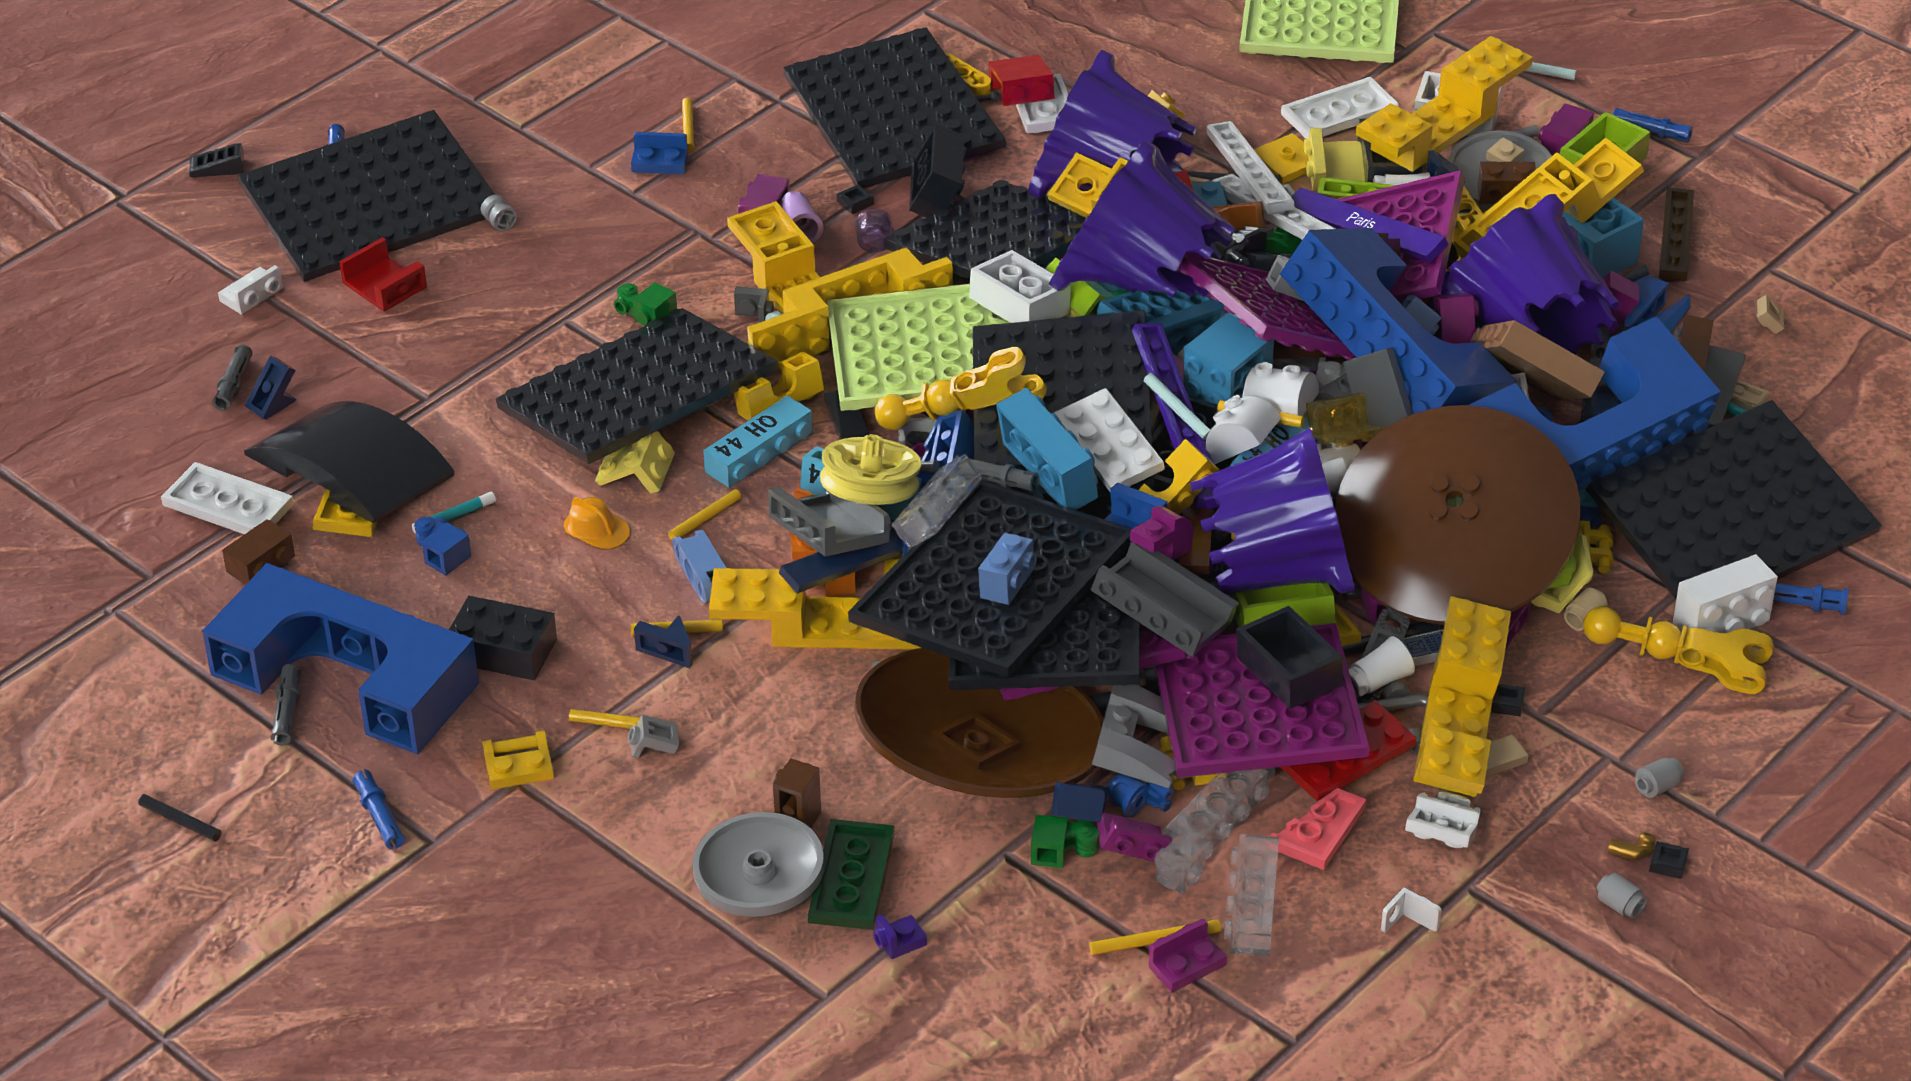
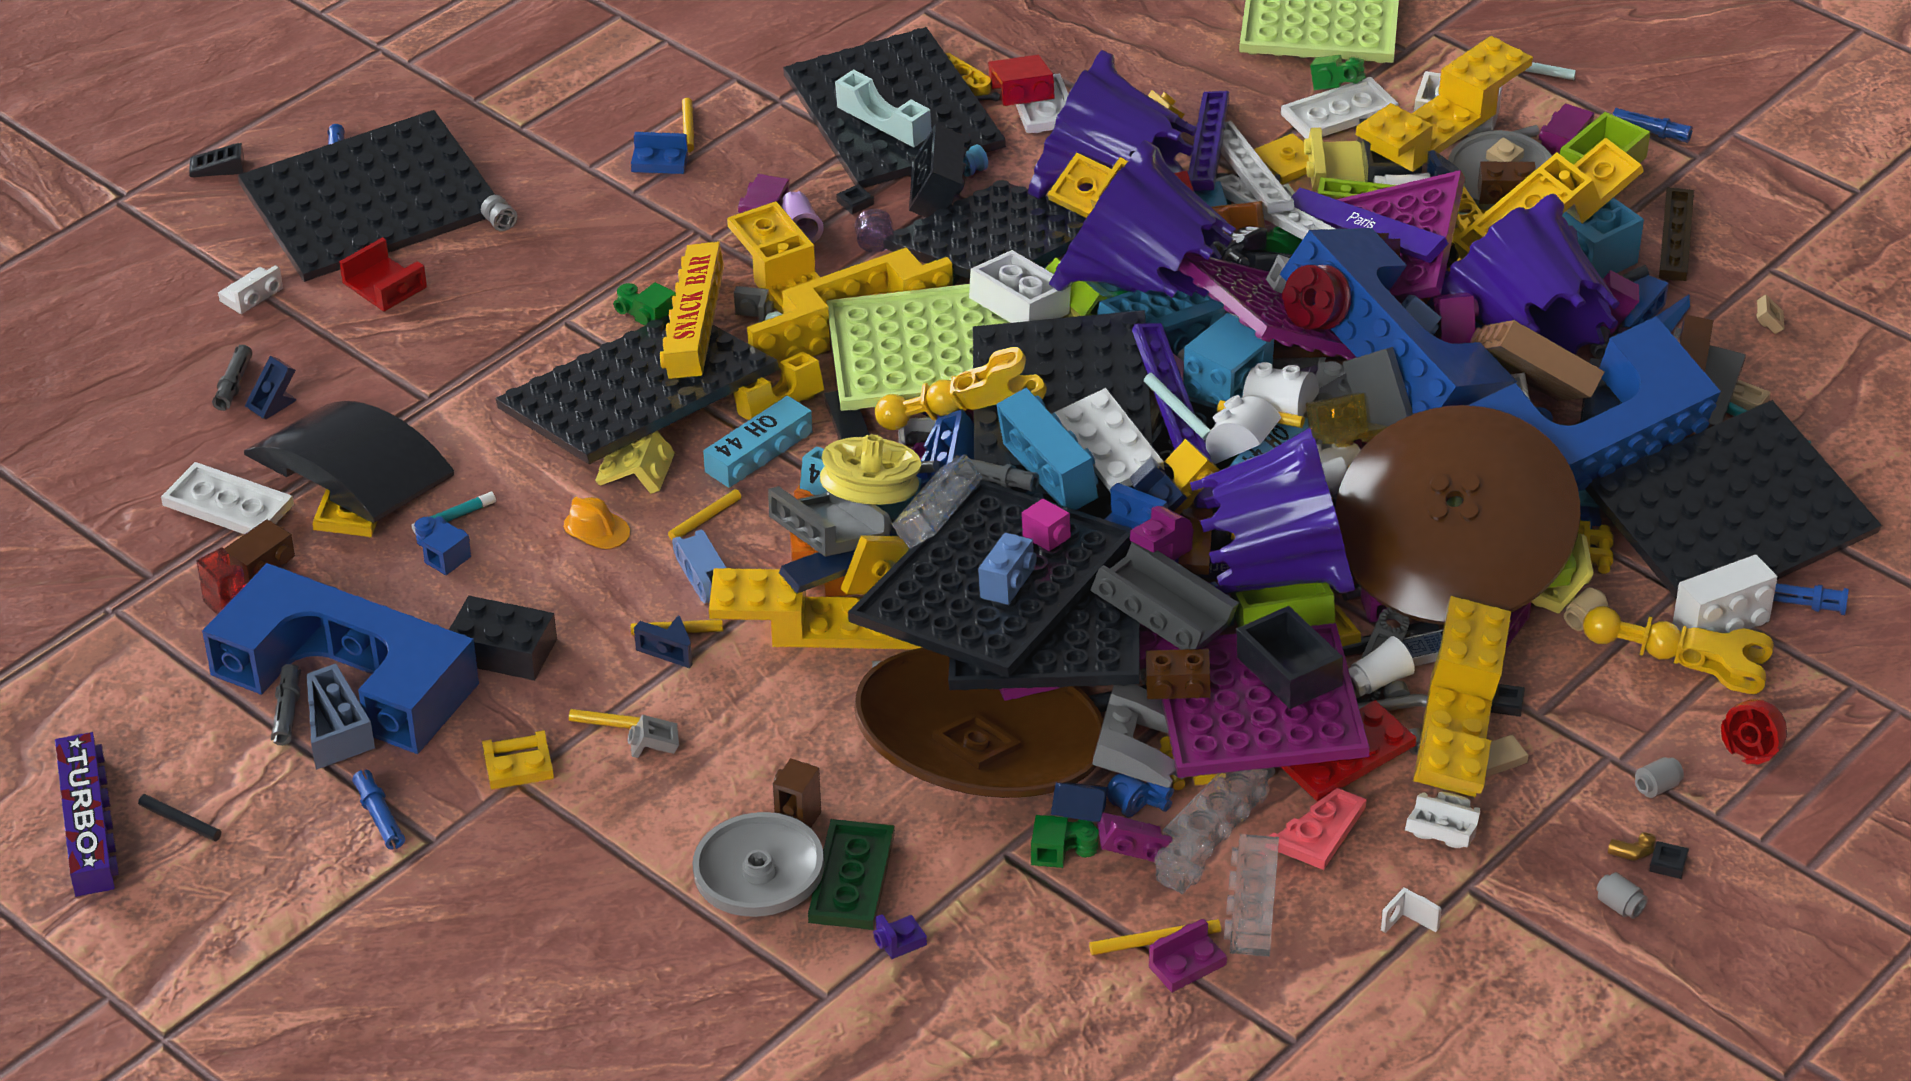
(85, 814): none -> brick
(219, 579): none -> clear red hips
(336, 718): none -> sand blue wedge
(692, 311): none -> yellow brick
(861, 99): none -> light aqua arch
(871, 561): none -> yellow plate
(975, 160): none -> medium azure wheel
(1046, 524): none -> dark pink brick
(1156, 482): none -> dark blue slope
(1178, 674): none -> reddish brown brick
(1208, 140): none -> dark purple tile
(1317, 297): none -> dark red wheel
(1330, 71): none -> green brick
(1754, 731): none -> red cylinder

